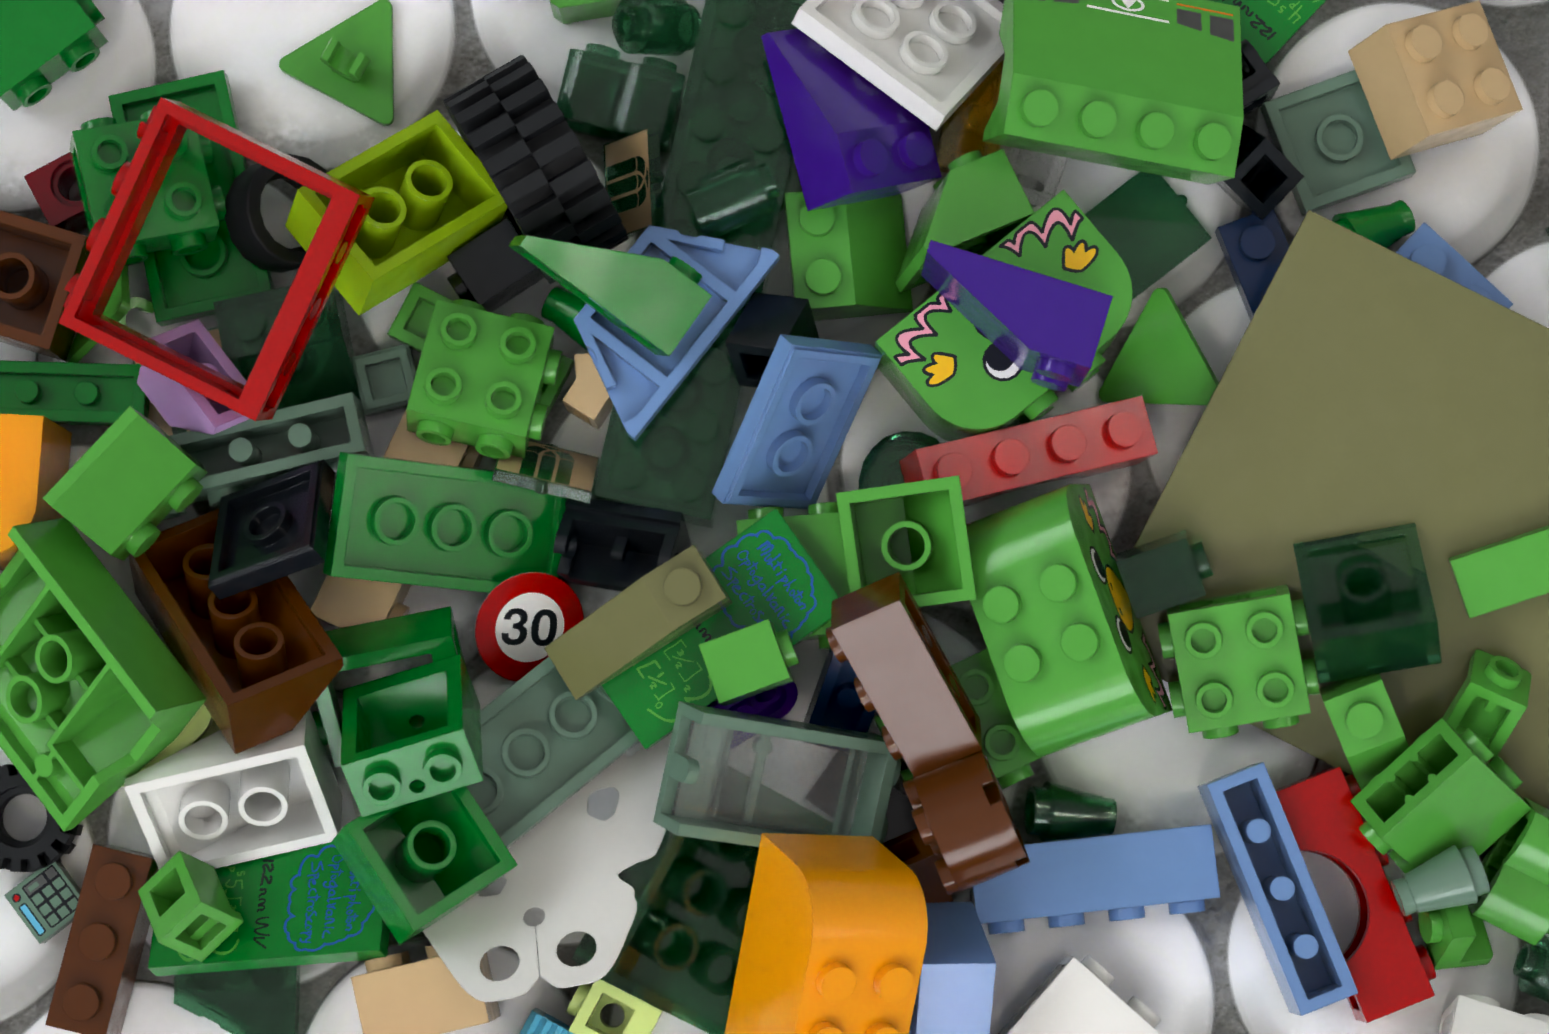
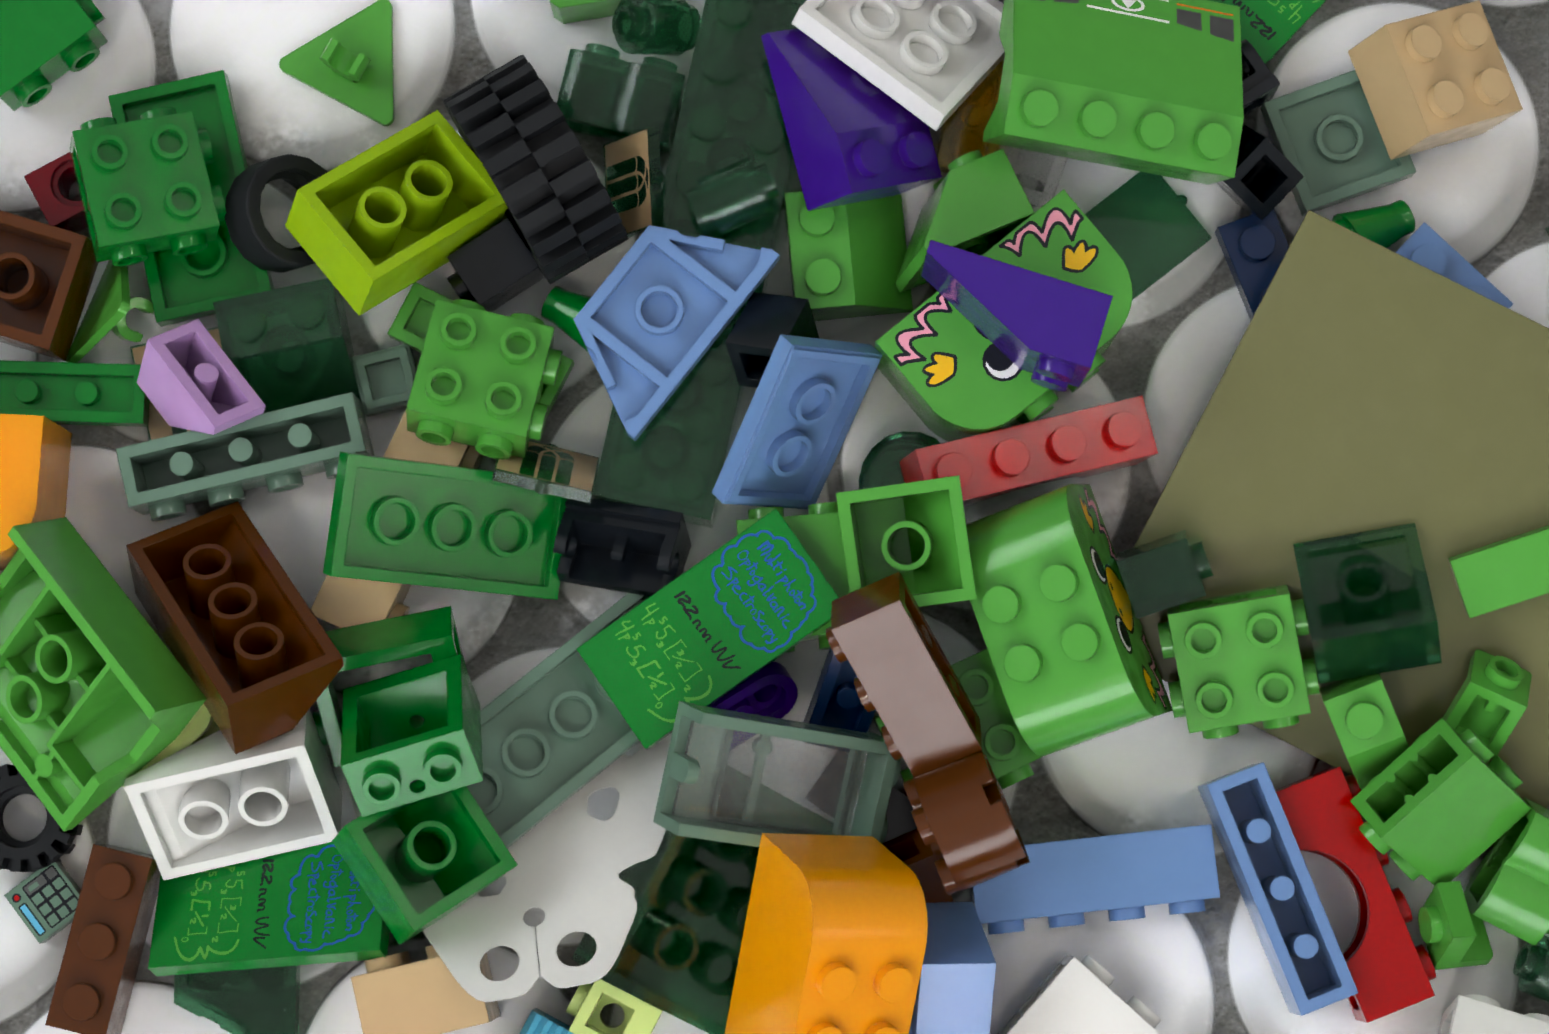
(115, 236): red window -> none
(127, 486): bright green slope -> none
(189, 907): bright green brick -> none
(272, 529): black tile -> none
(522, 620): sticker -> none
(588, 395): tan piece -> none
(635, 292): green slope -> none
(638, 622): olive slope -> none
(749, 661): bright green brick -> none
(1067, 813): clear green cone -> none
(1160, 360): bright green piece -> none
(1442, 882): sand green cone -> none

